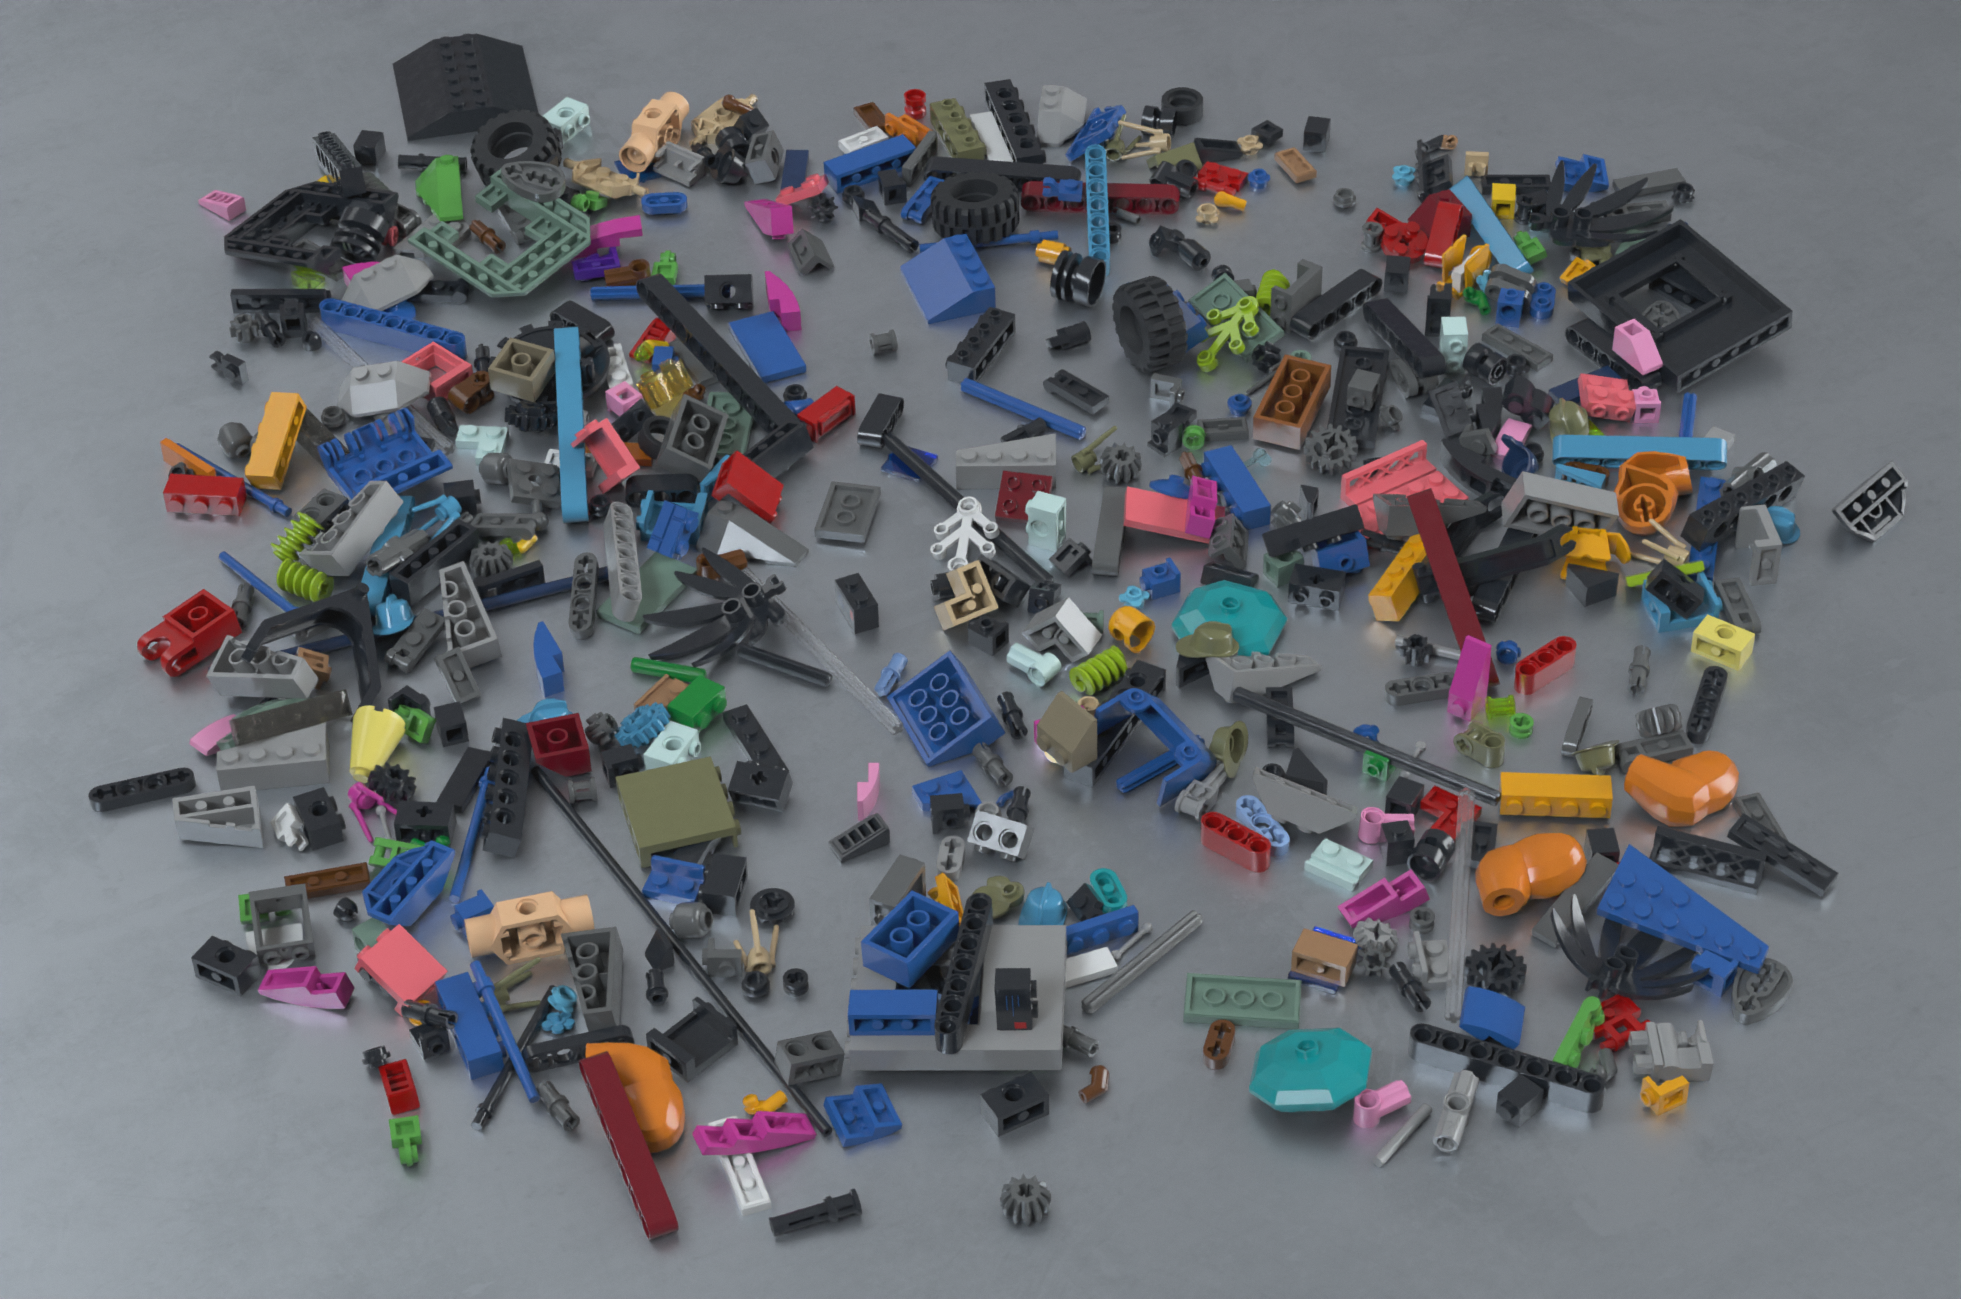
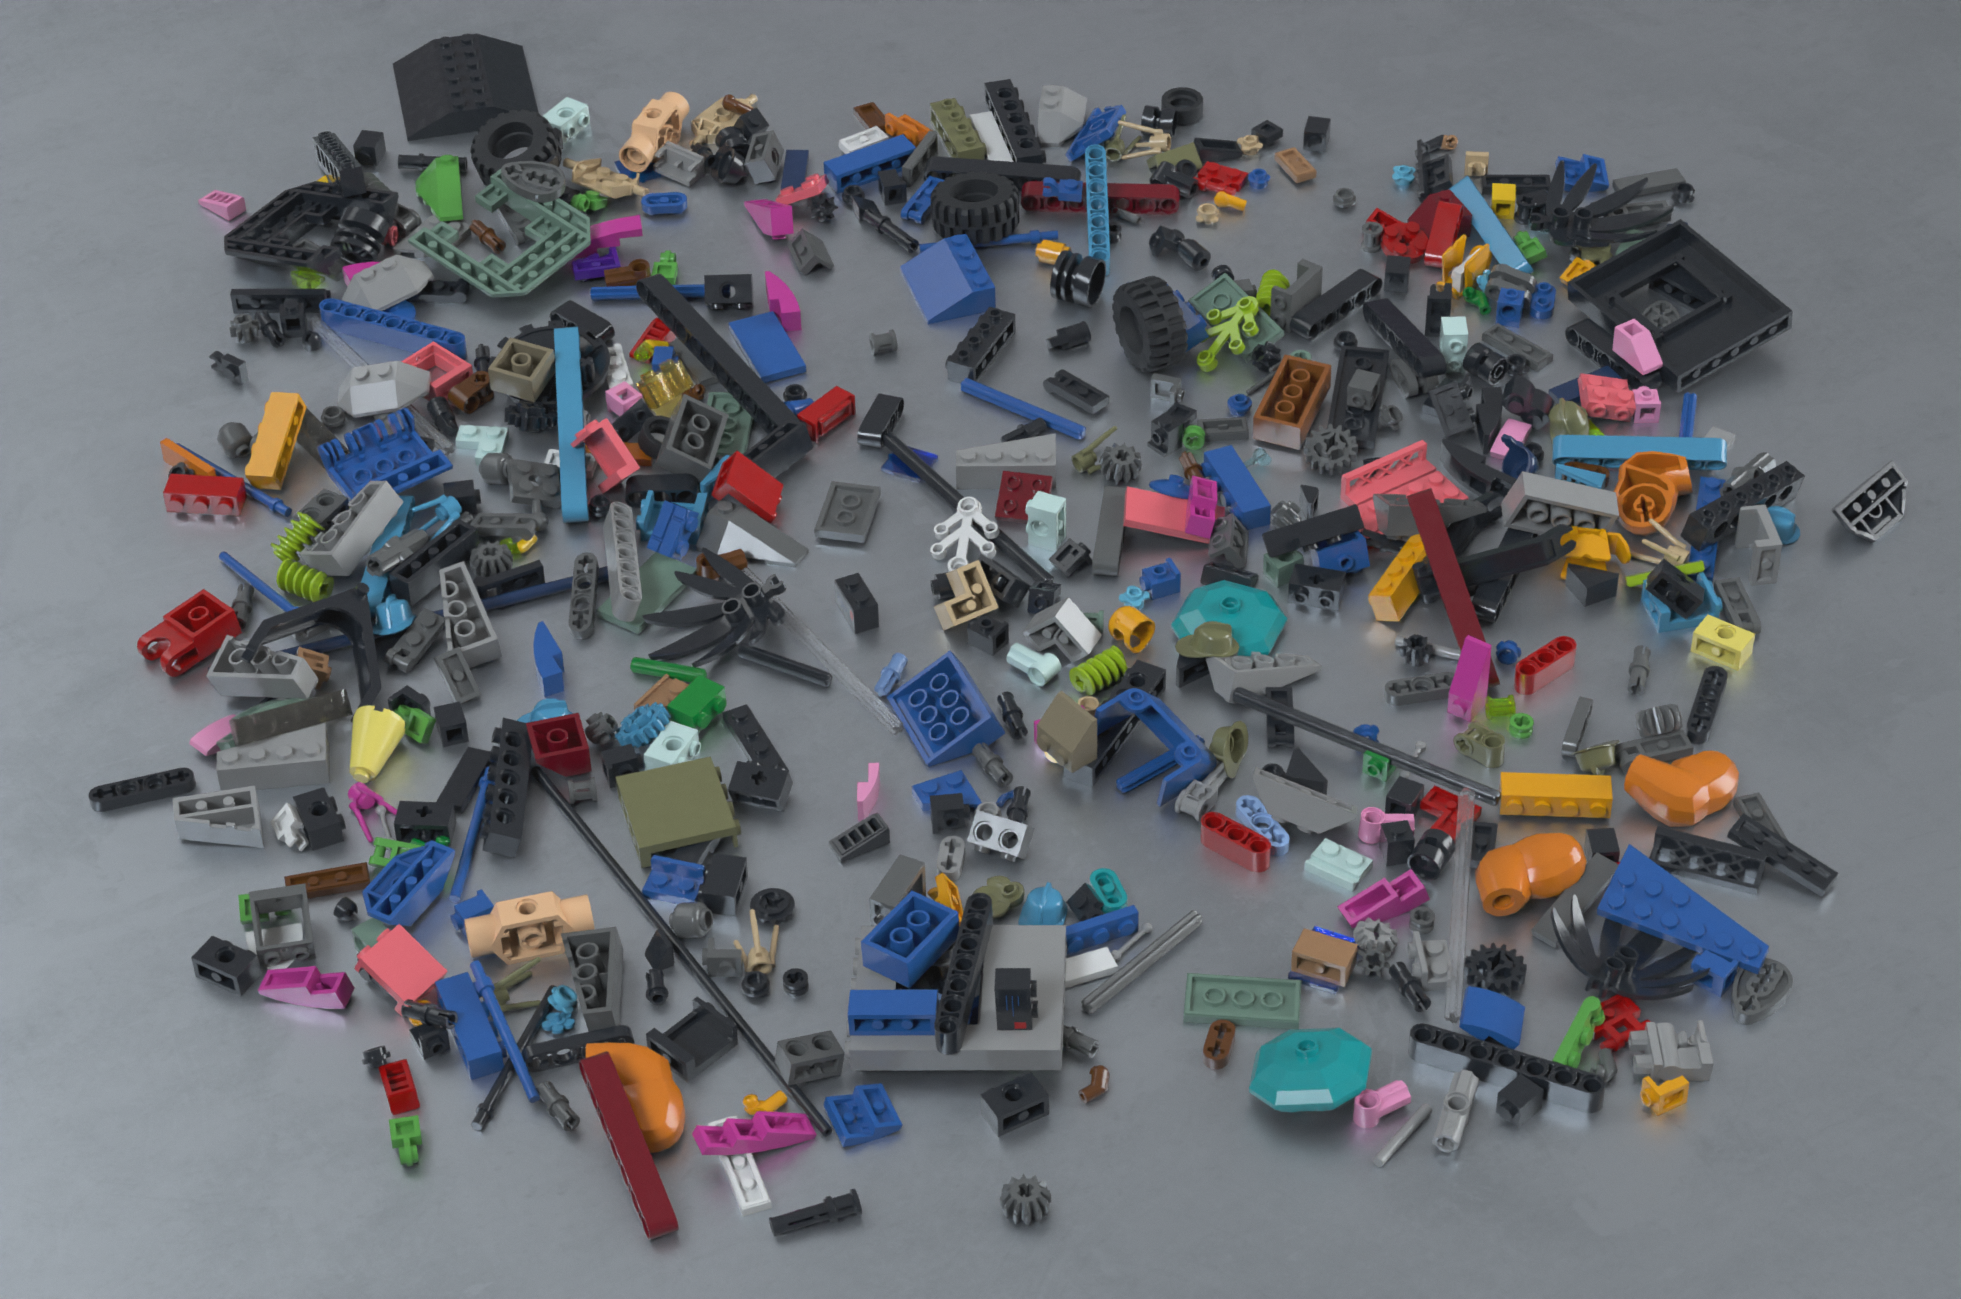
(392, 783): black gear -> none
(915, 103): red wheel -> none
(1478, 440): dark grey bracket -> none

